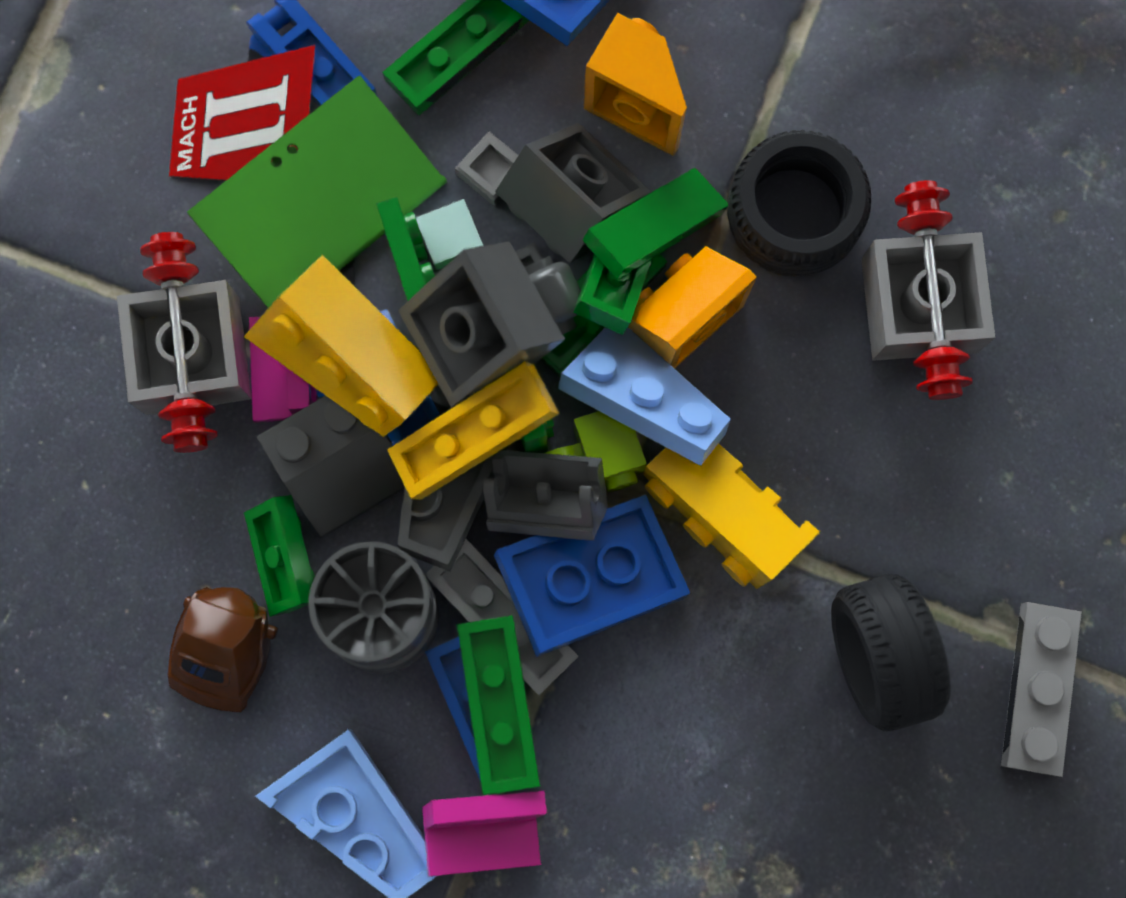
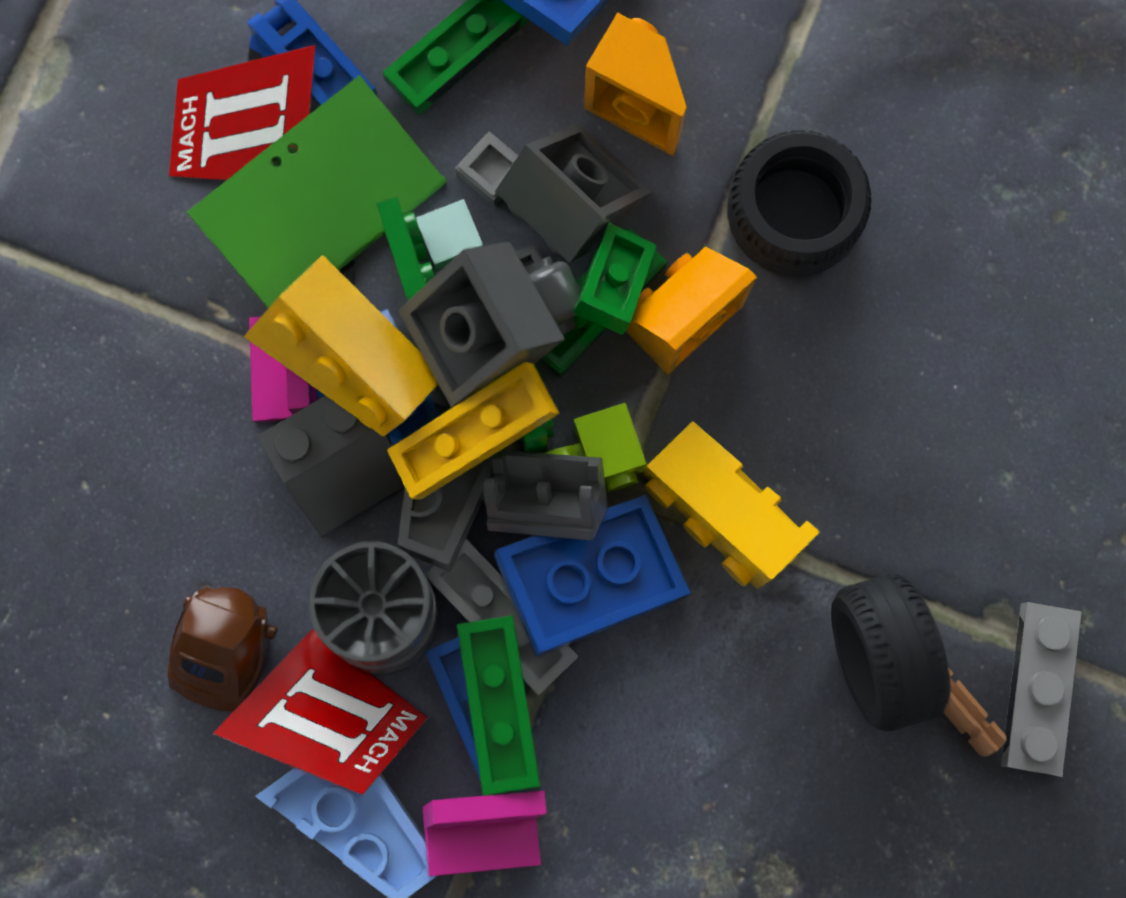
(182, 344): light grey brick -> none
(280, 554): green plate -> none
(324, 718): none -> red sticker
(645, 393): light blue wing -> none
(655, 223): green tile -> none
(928, 293): light grey brick -> none
(971, 718): none -> medium nougat axle

